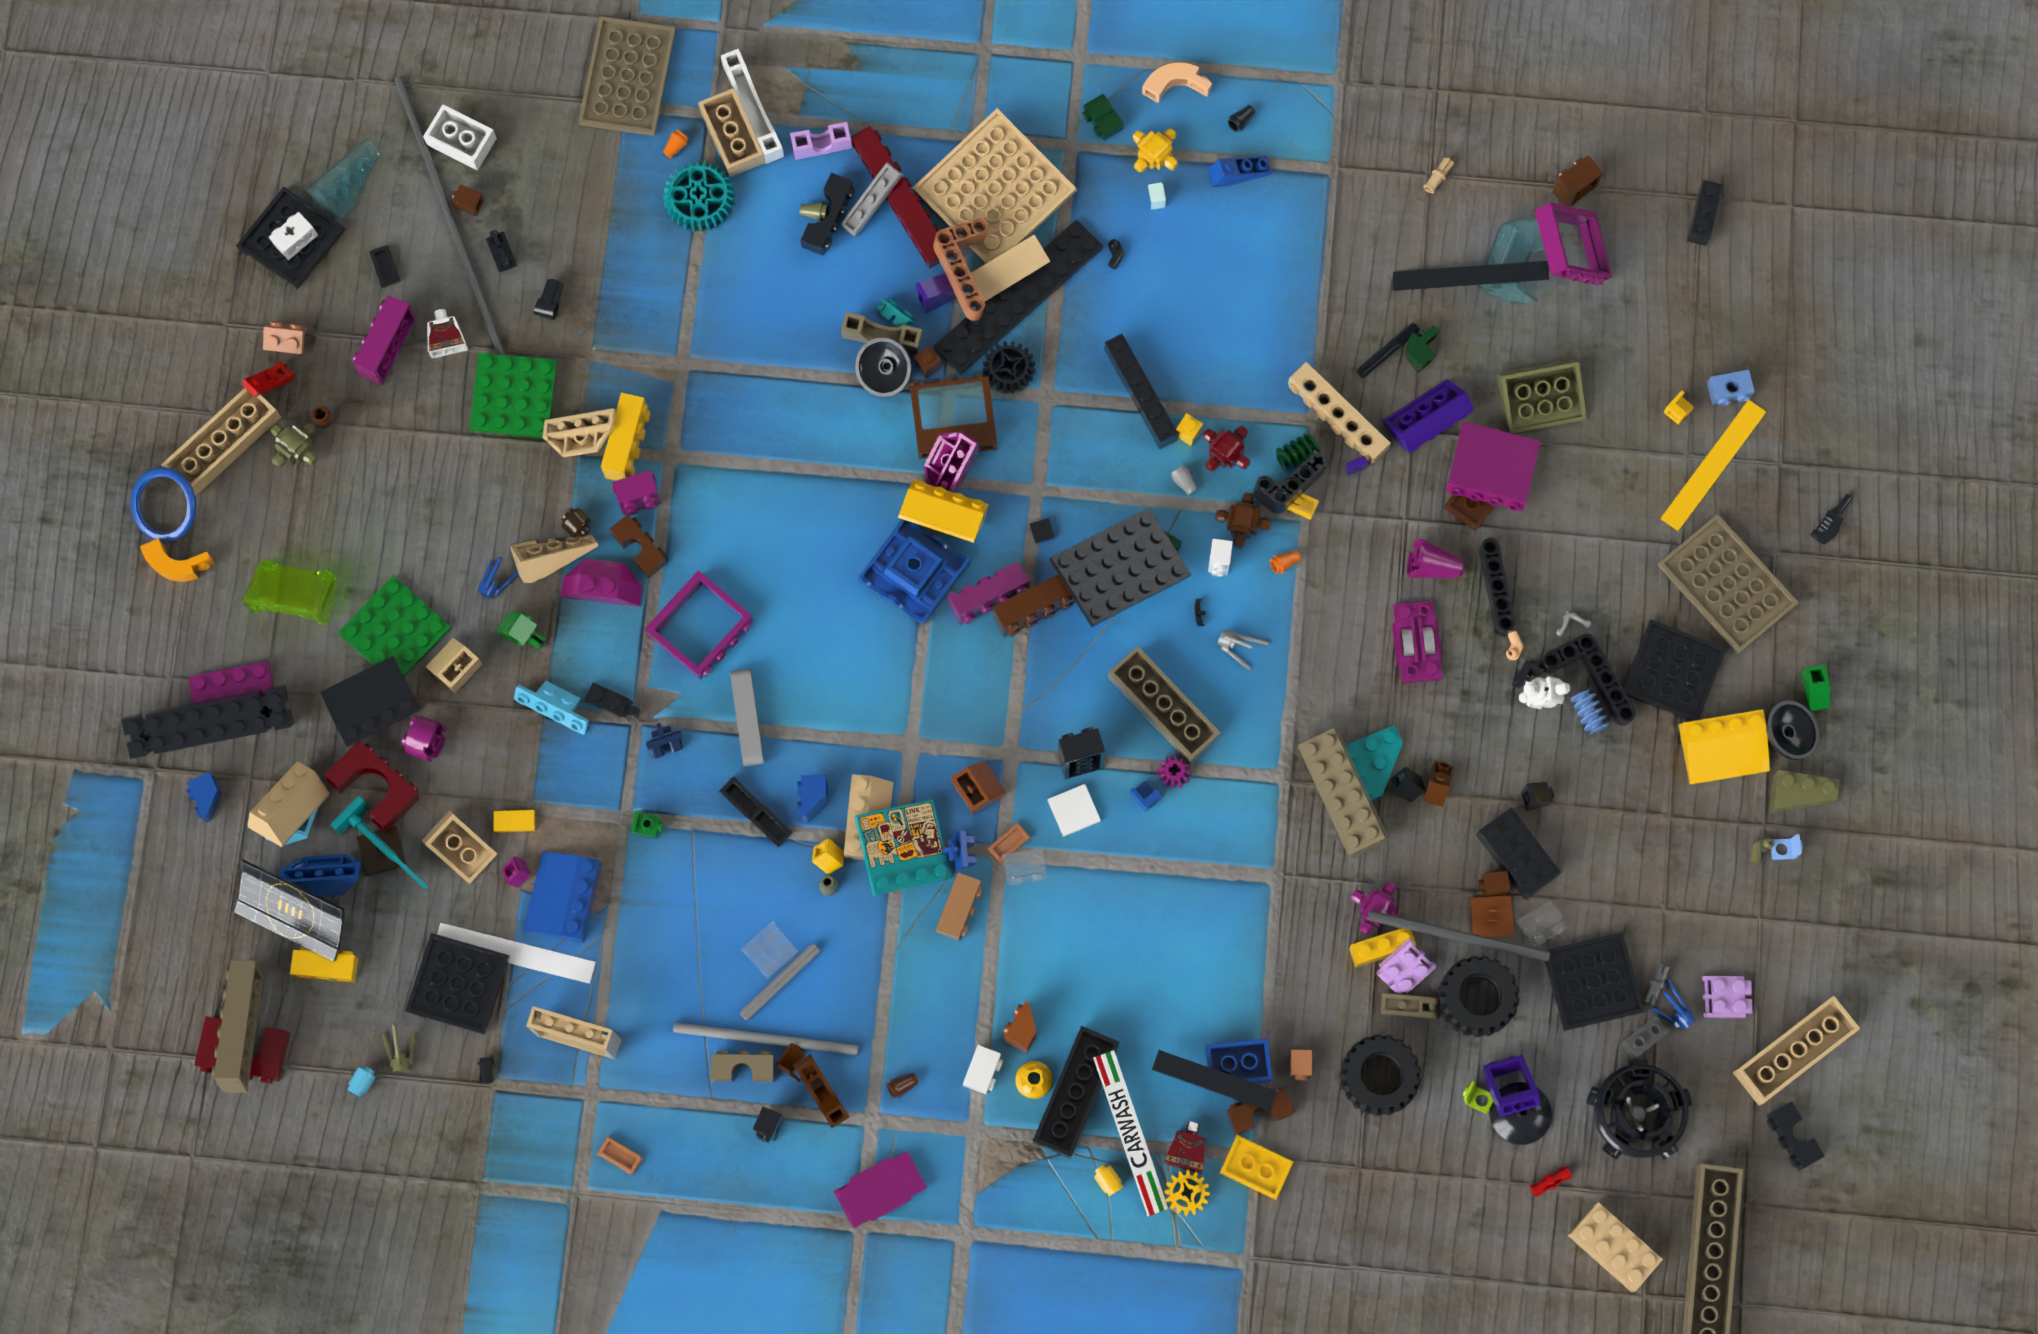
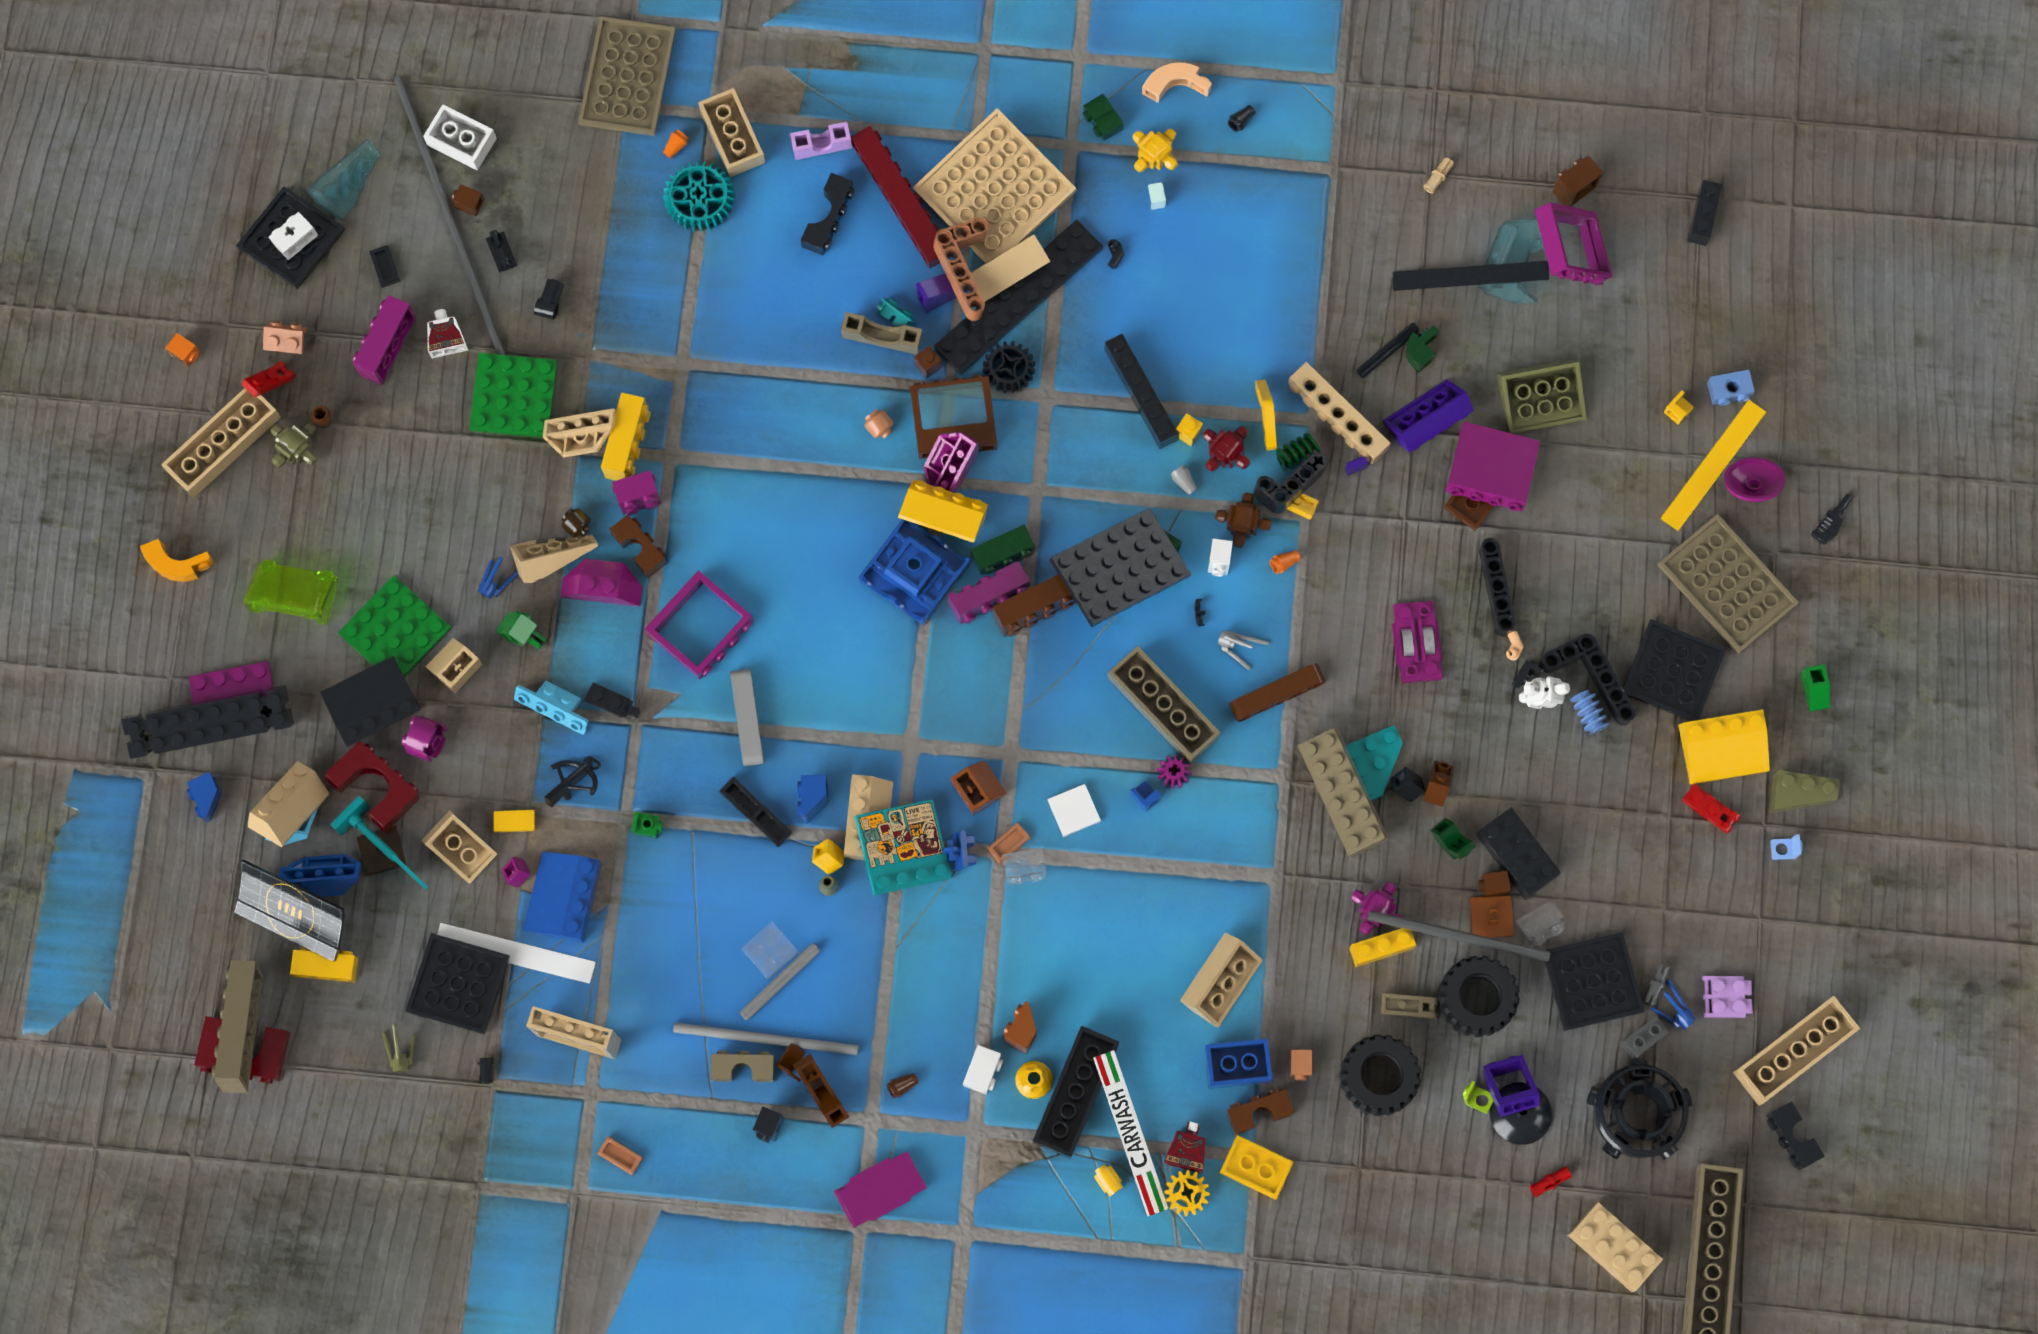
(183, 350): none -> orange brick
(190, 498): blue wedge -> none
(361, 1081): medium azure brick -> none
(568, 783): none -> black piece
(656, 744): dark blue hips -> none
(742, 83): white arch -> none
(816, 211): olive cone -> none
(871, 199): light grey tile -> none
(872, 369): black dish -> none
(878, 424): none -> nougat head
(959, 907): medium nougat brick -> none
(1002, 550): none -> dark green brick
(1042, 530): black tile -> none
(1081, 753): black brick -> none
(1214, 1080): black tile -> none
(1221, 979): none -> tan slope
(1238, 170): blue slope -> none
(1267, 407): none -> yellow beam
(1277, 692): none -> reddish brown beam
(1404, 969): lavender plate -> none
(1433, 562): magenta cone -> none
(1452, 840): none -> dark green brick
(1537, 795): black slope -> none
(1569, 616): light grey piece -> none
(1637, 1114): light grey plant -> none
(1710, 808): none -> red plate
(1754, 479): none -> magenta dish
(1759, 847): olive arm -> none
(1792, 730): black dish -> none

